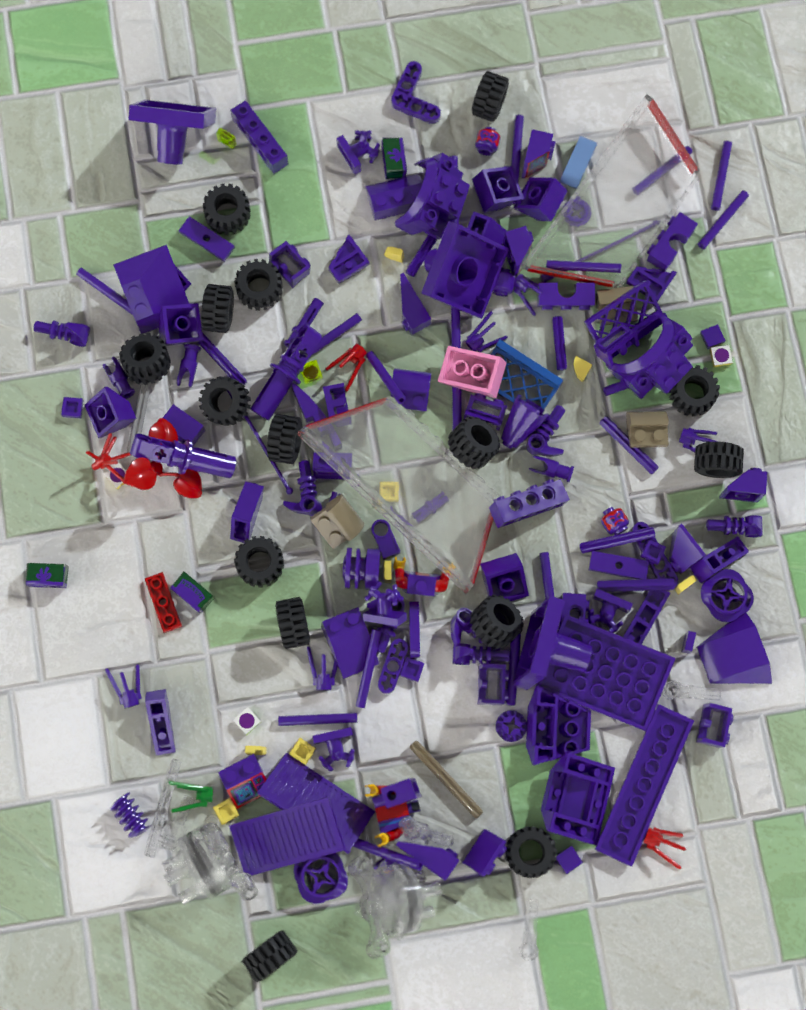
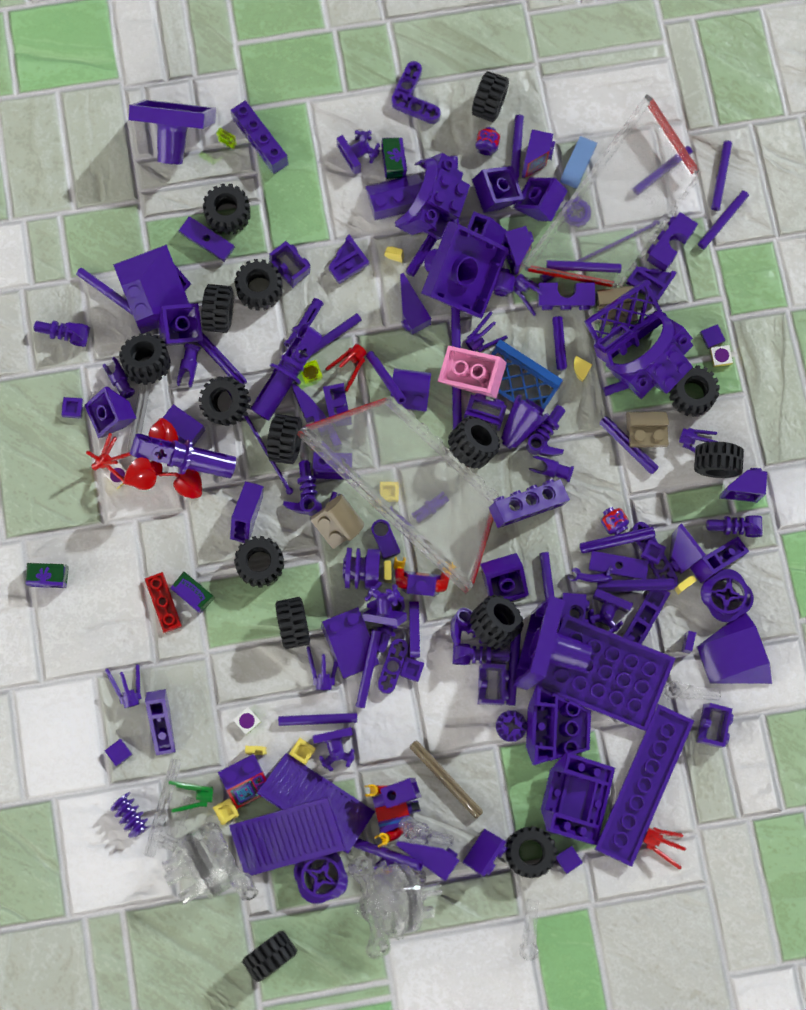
(118, 752): none -> dark purple tile
(603, 577): none -> dark purple piece

